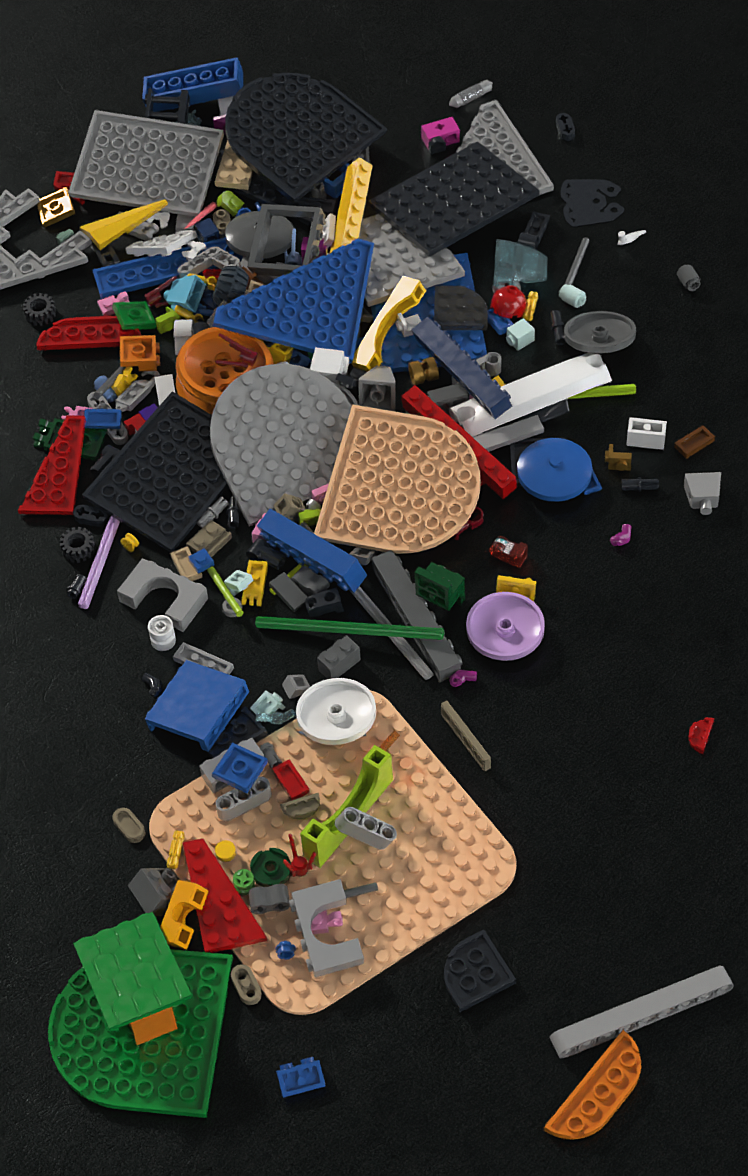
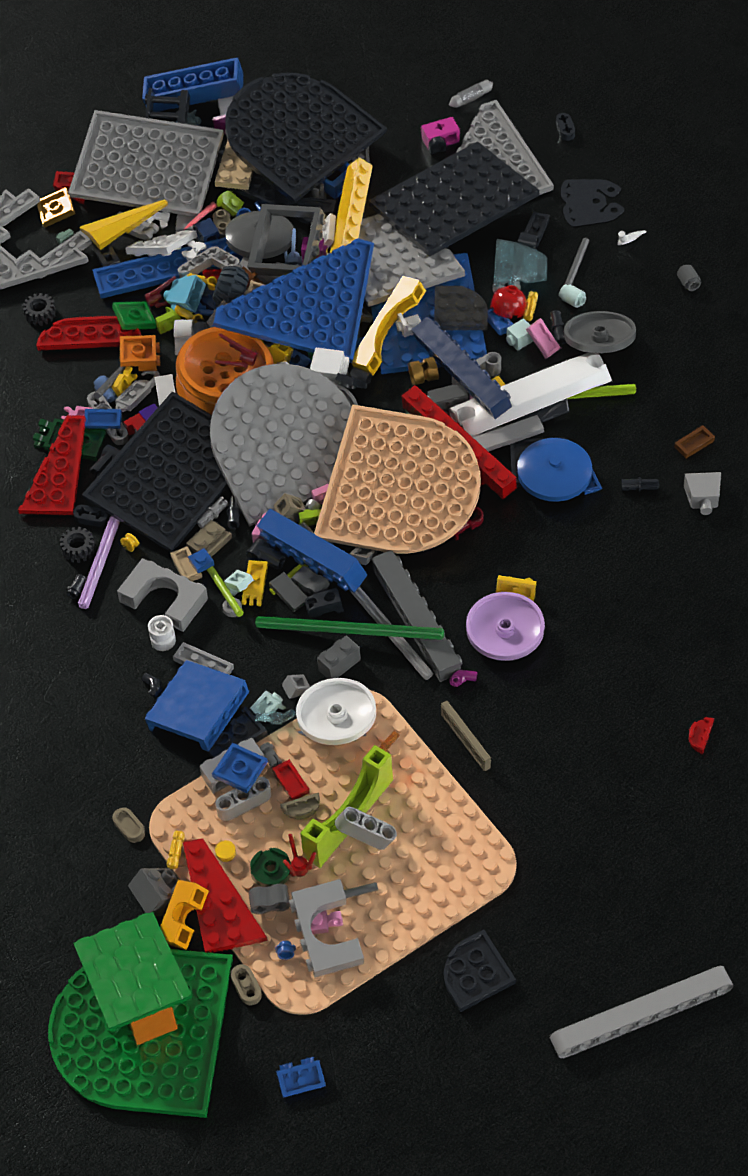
(106, 304): bright pink plate -> none
(240, 878): bright green wheel -> none
(377, 389): light grey slope -> none
(440, 586): dark green bracket -> none
(509, 551): clear red leg -> none
(543, 338): none -> bright pink plate
(599, 1092): orange plate -> none
(617, 460): pearl gold bracket -> none
(623, 537): magenta arm -> none
(646, 433): white brick -> none

